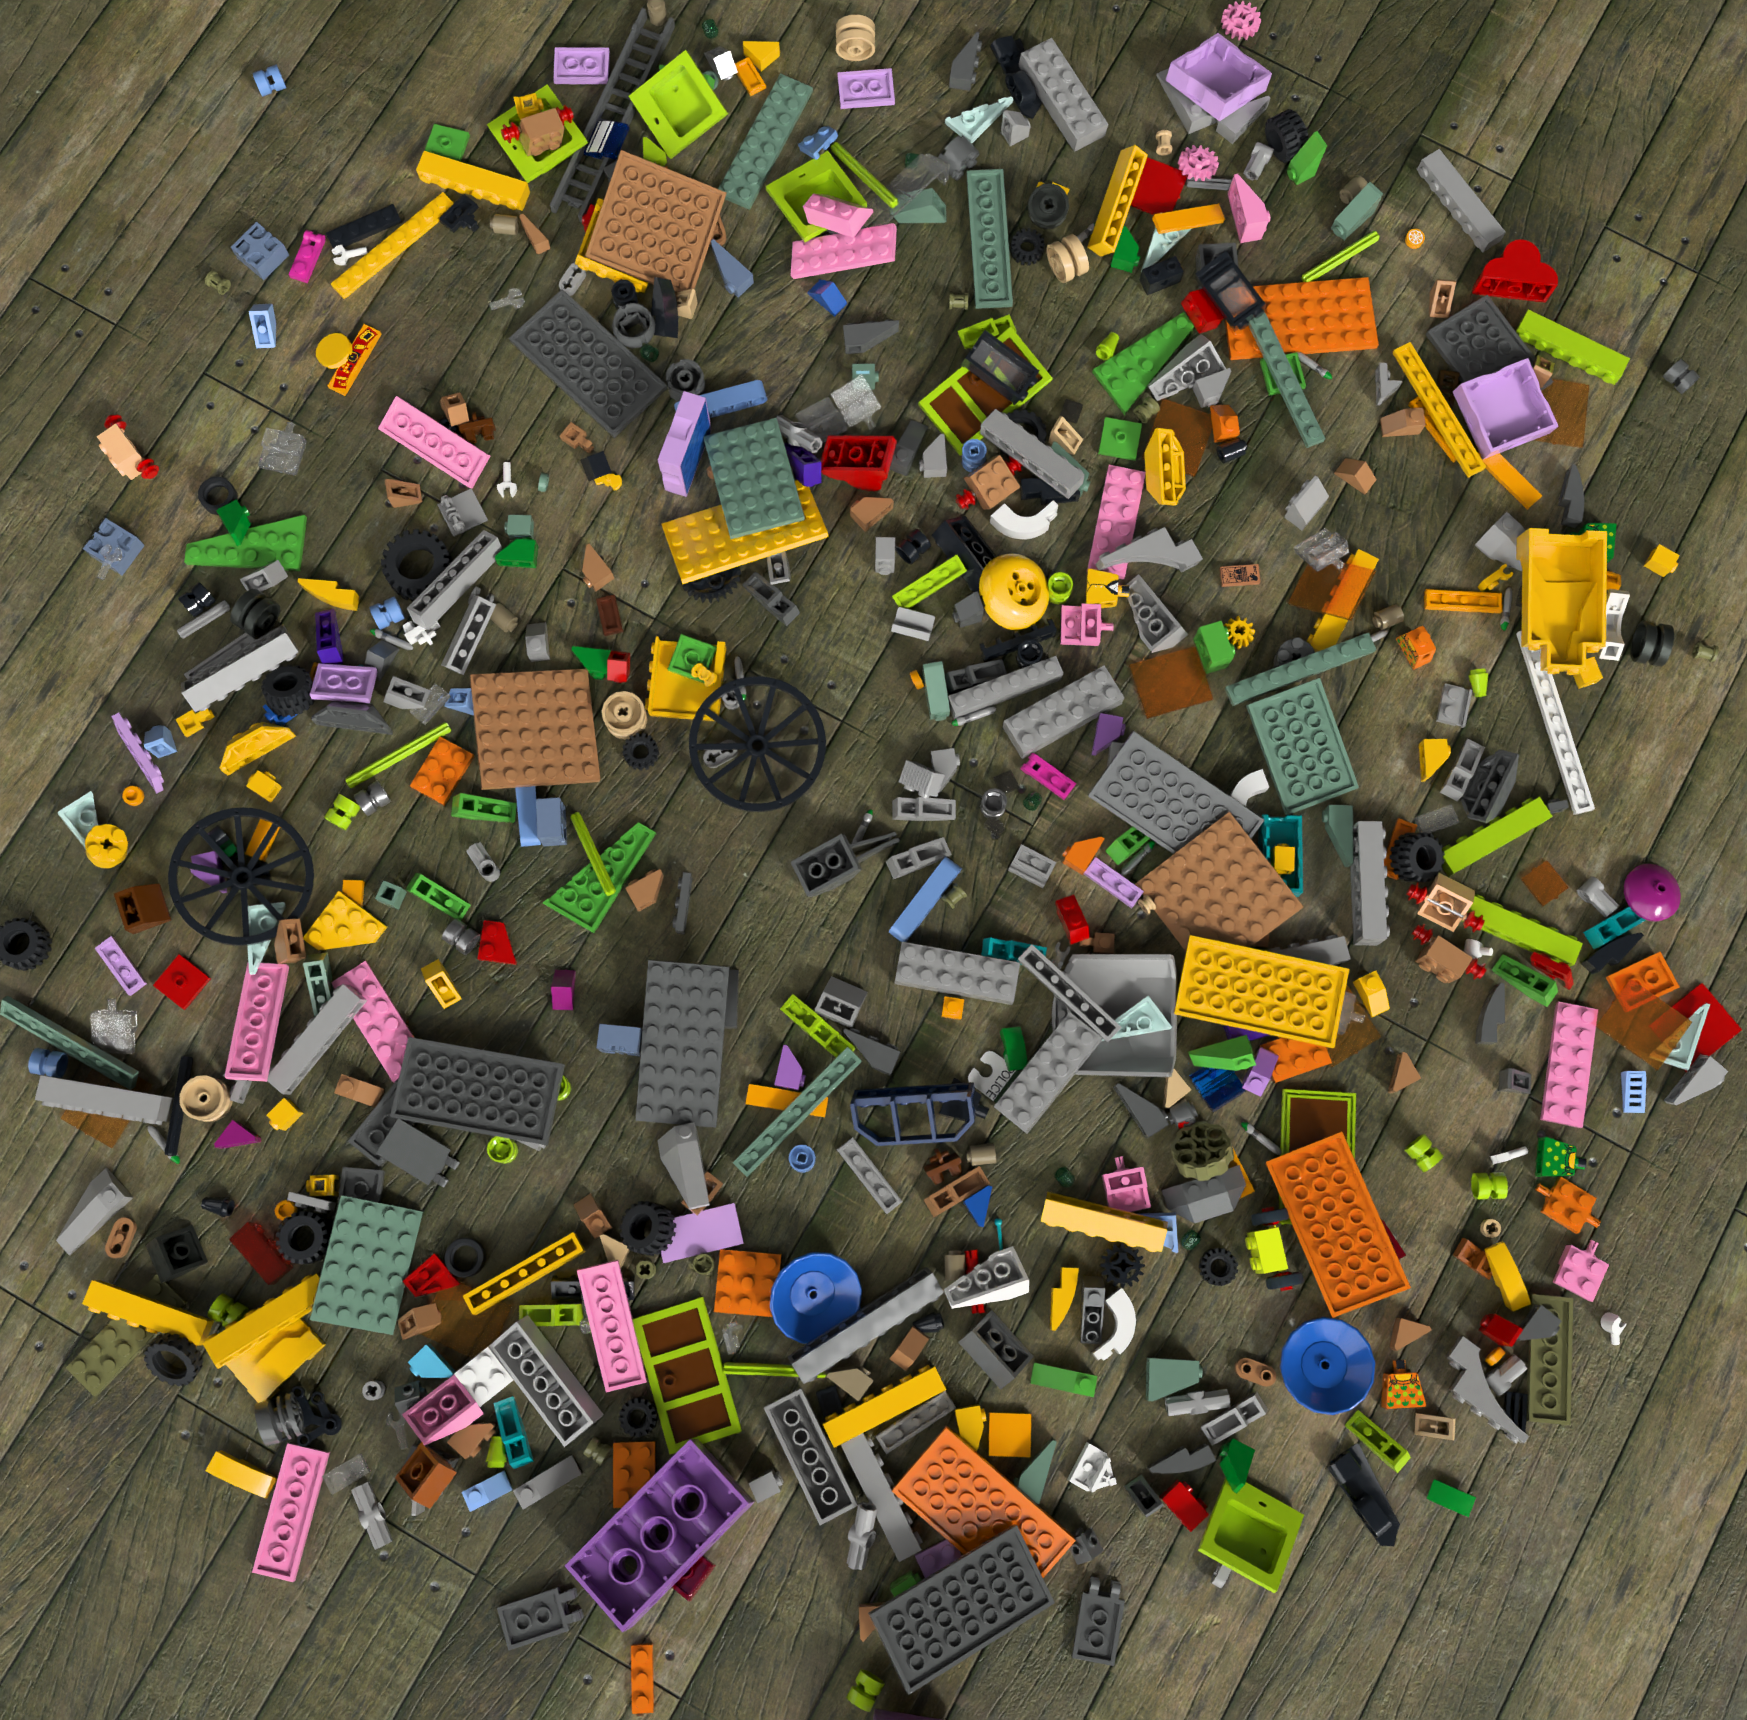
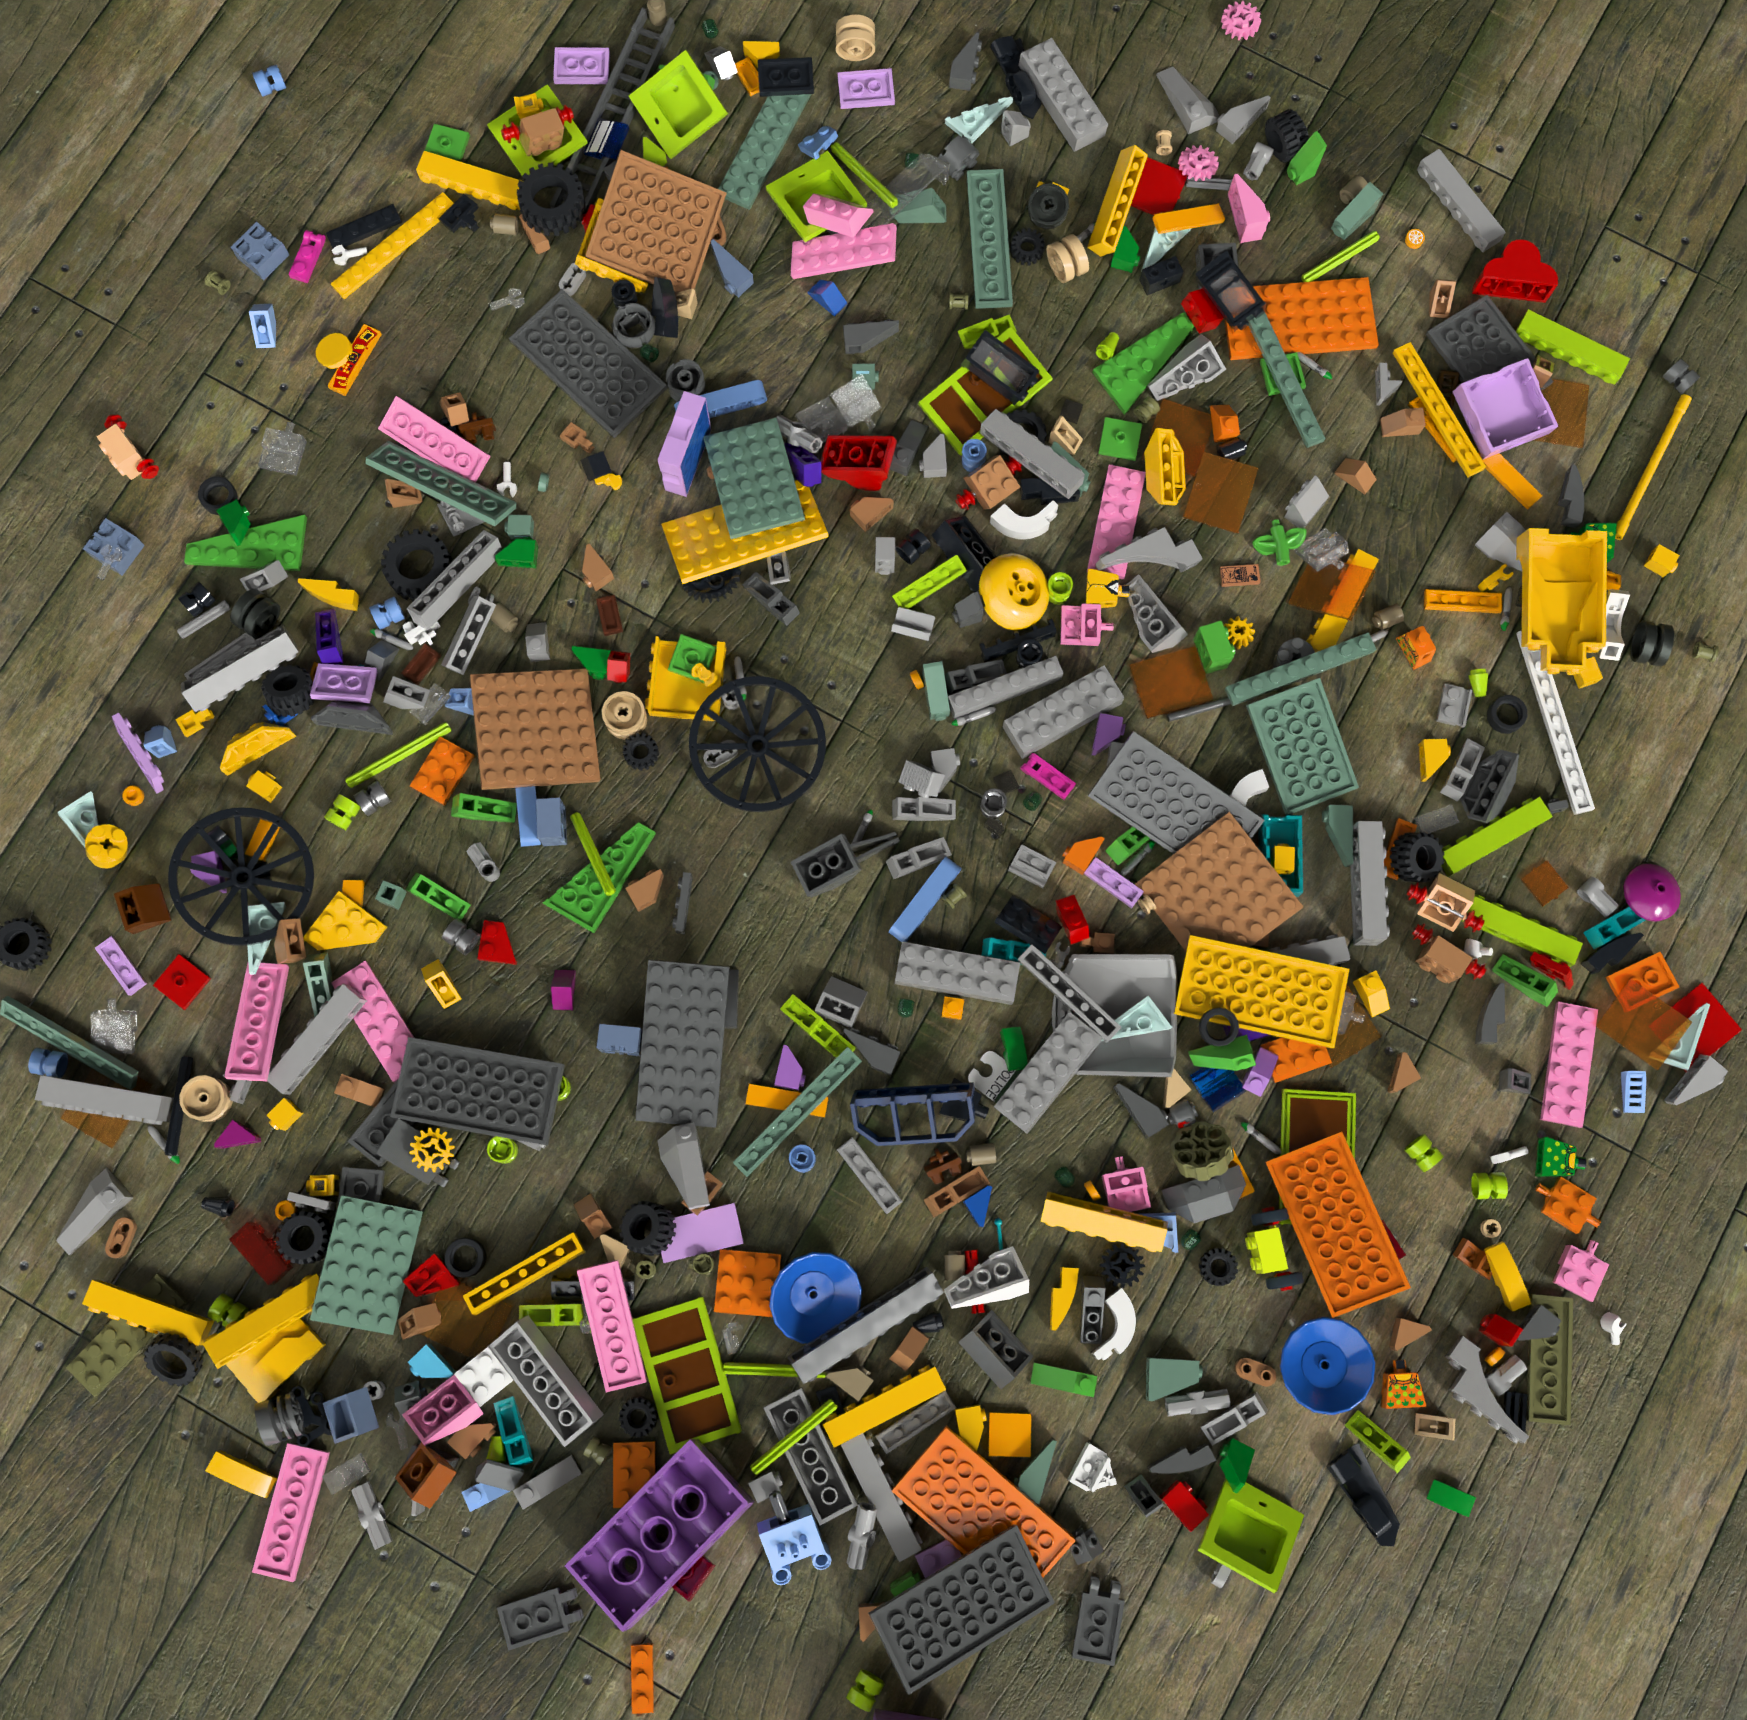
(176, 1253): pearl dark grey slope -> none
(350, 1415): none -> sand blue piece
(421, 664): none -> copper tile
(436, 1136): none -> yellow gear
(441, 483): none -> sand green plate
(498, 1475): none -> slope
(555, 218): none -> black tyre
(785, 76): none -> black plate
(790, 1538): none -> light blue piece
(793, 1437): none -> lime axle
(905, 1008): none -> clear green piece
(1028, 924): none -> black plate
(1092, 1191): none -> light orange tile
(1198, 709): none -> dark grey bar
(1210, 388): light grey slope -> none
(1218, 77): lavender tile -> none
(1220, 492): none -> clear orange piece
(1233, 1031): none -> black tyre
(1280, 542): none -> bright green plant
(1515, 702): none -> black tyre
(1679, 411): none -> yellow piece

